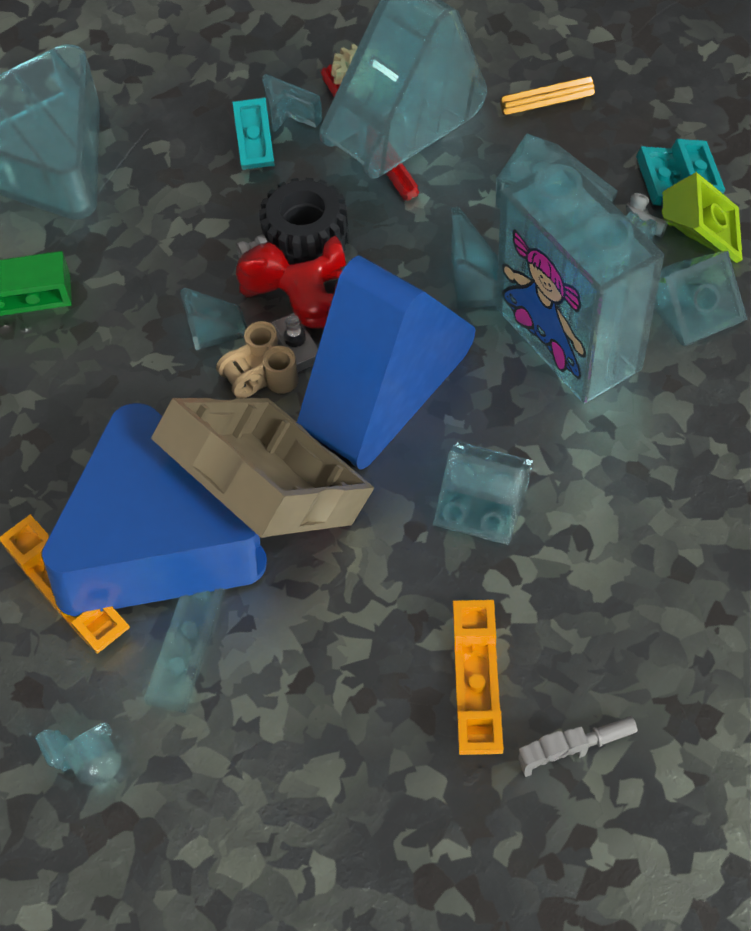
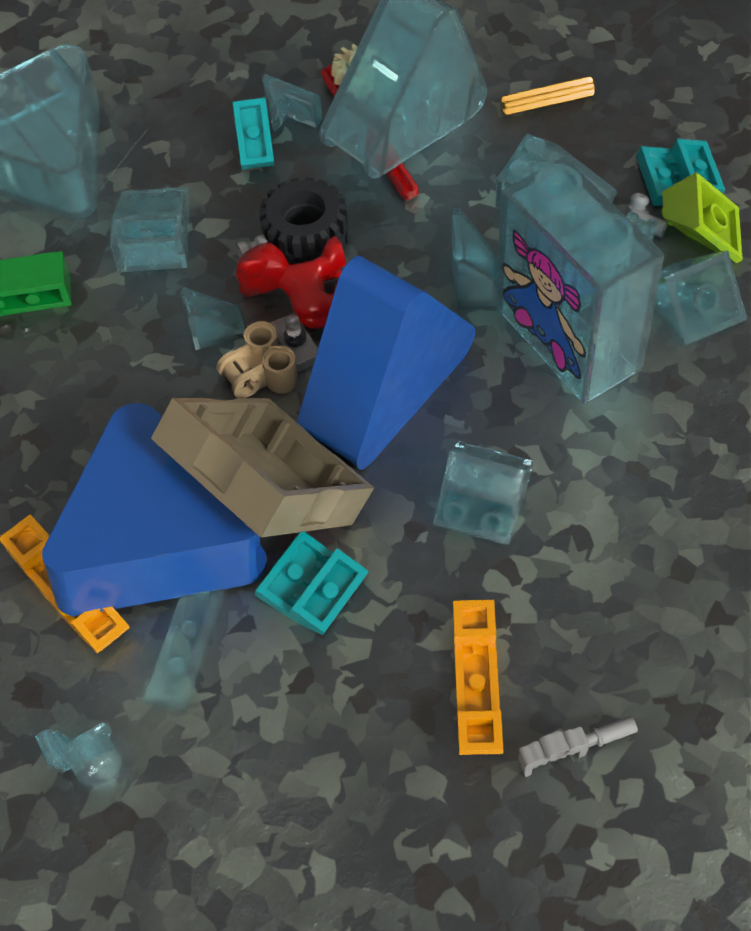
(151, 230): none -> clear light blue slope
(311, 583): none -> teal slope

